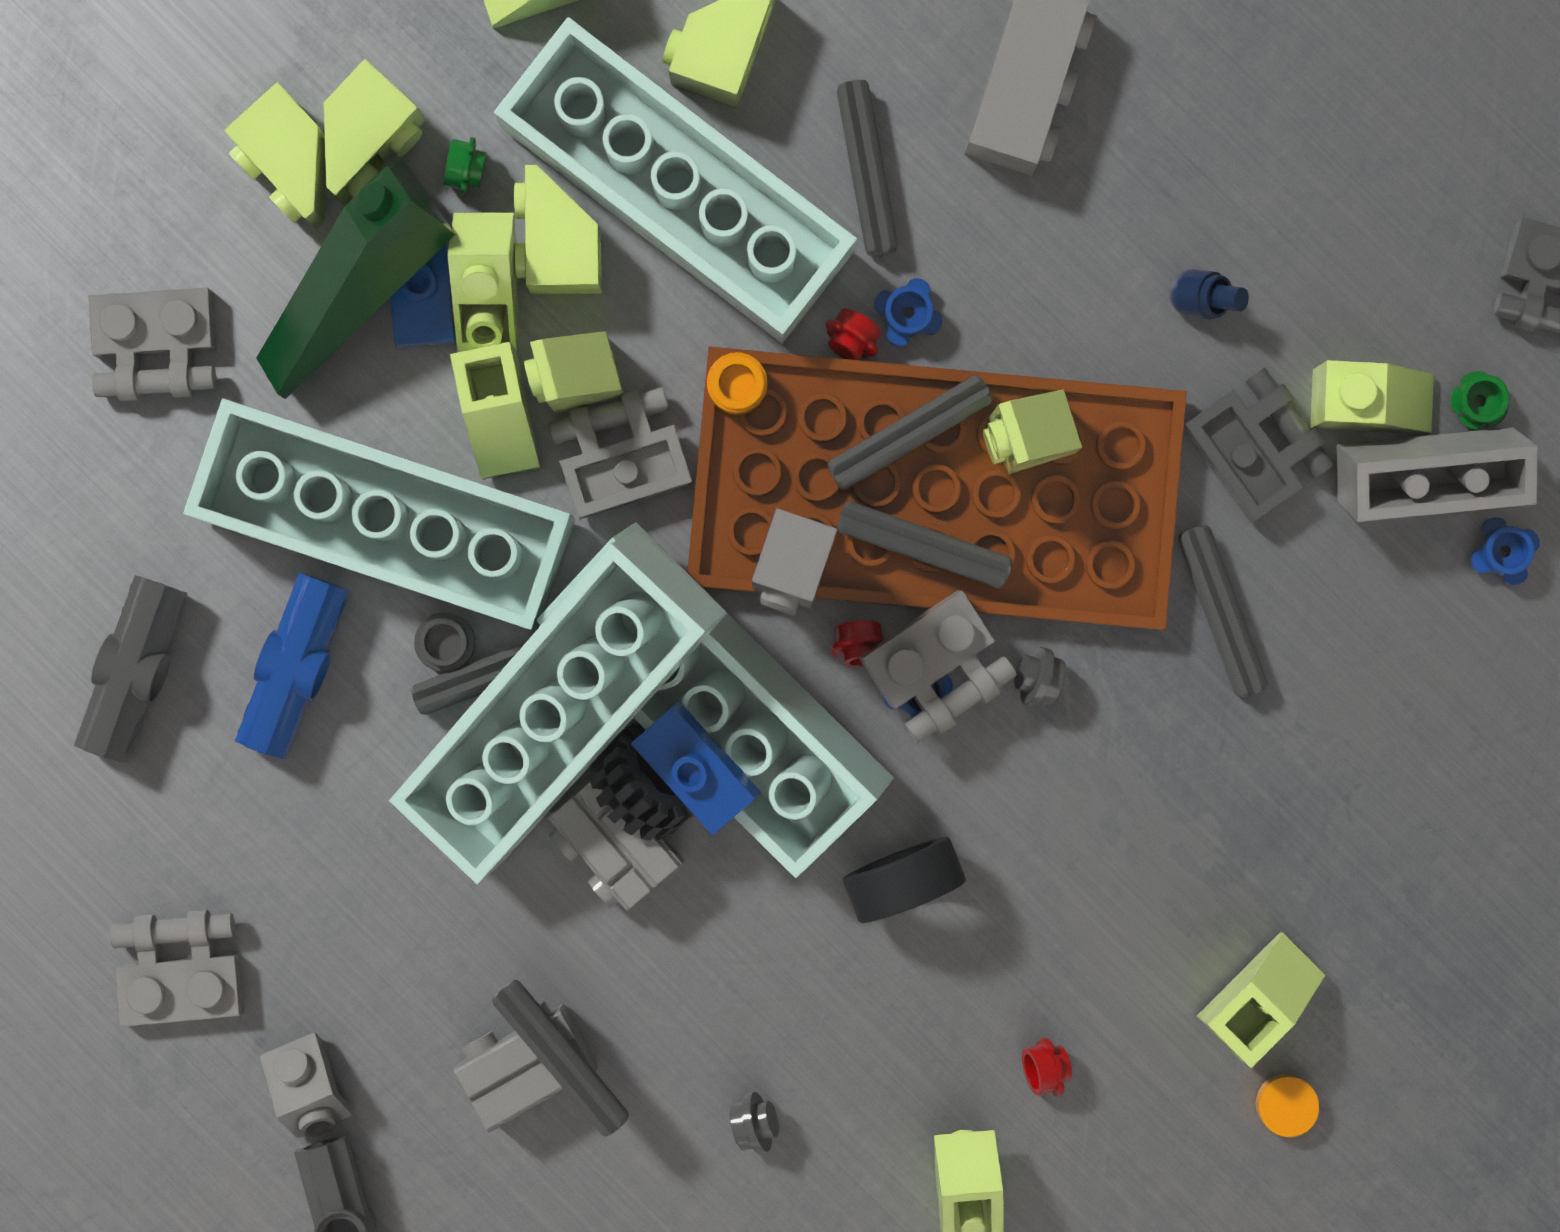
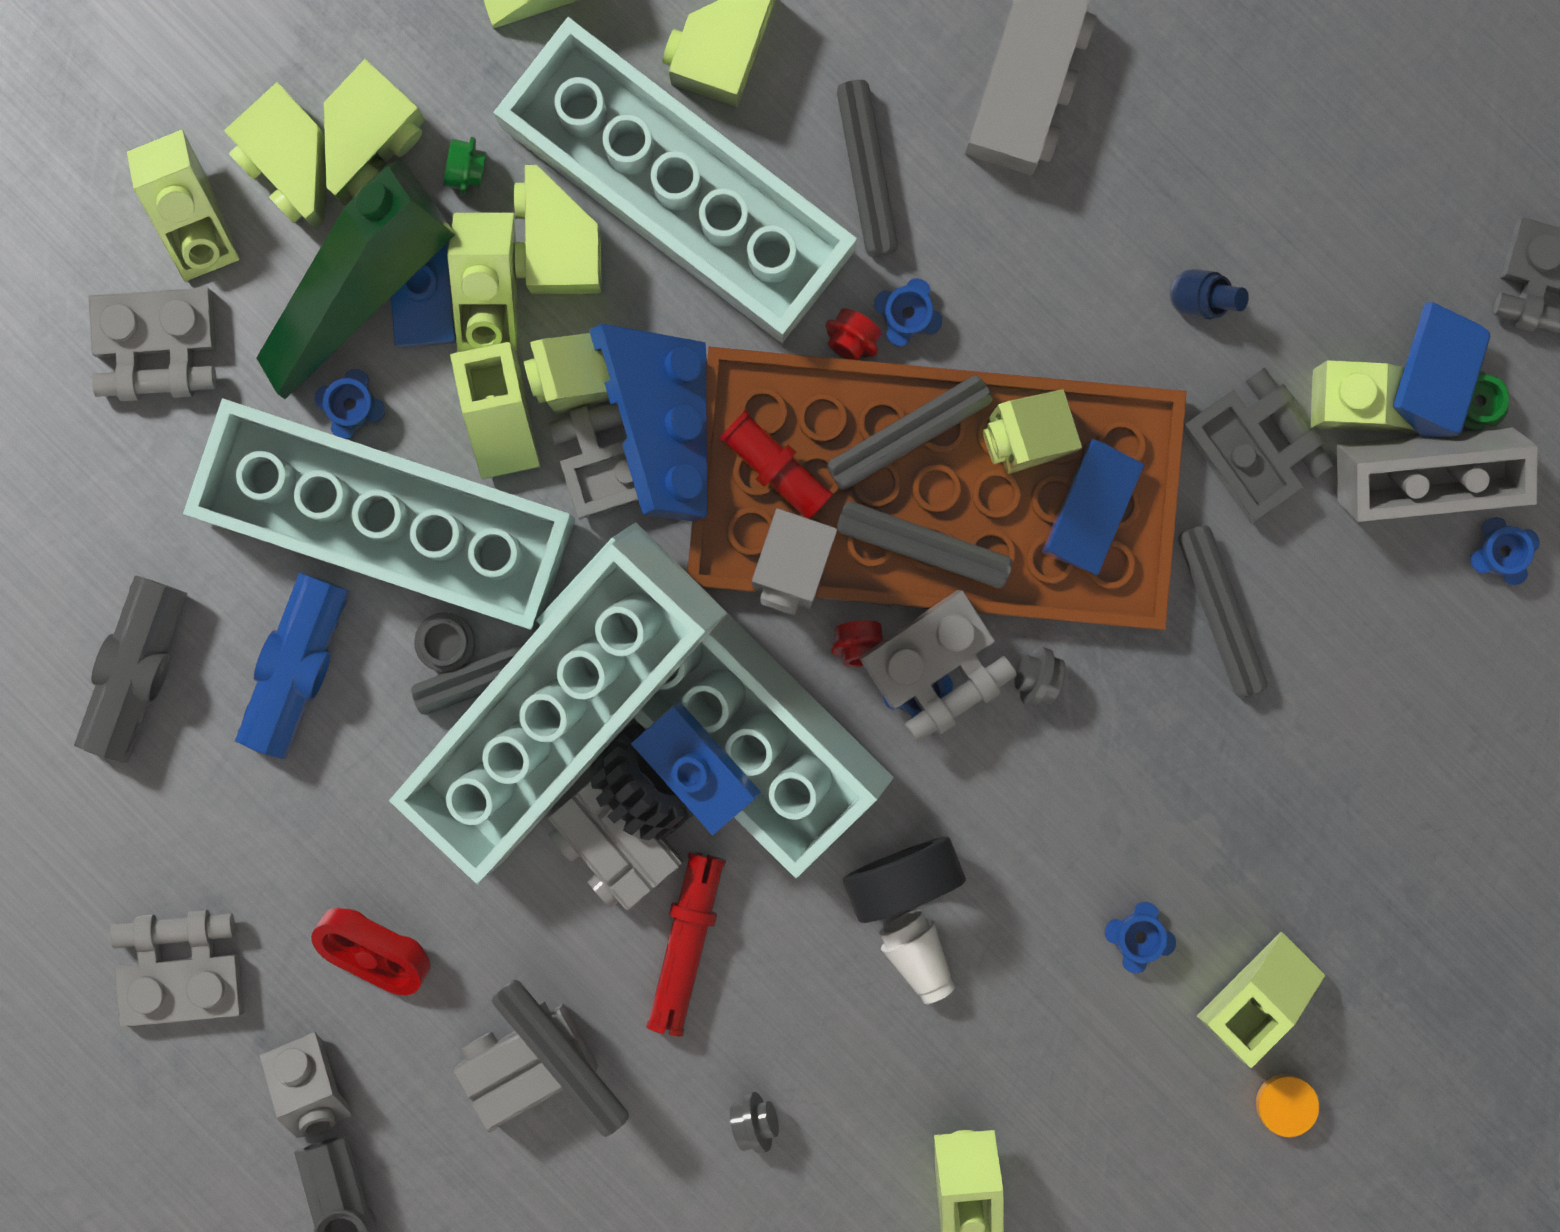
(181, 205): none -> yellowish green slope
(333, 399): none -> blue plate
(371, 951): none -> red plate
(663, 411): none -> blue wing
(686, 943): none -> red pin
(737, 383): light orange tile -> none
(776, 465): none -> red pin
(917, 954): none -> white cone
(1046, 1067): red plate -> none
(1093, 507): none -> blue slope
(1157, 940): none -> blue plate
(1441, 372): none -> blue slope

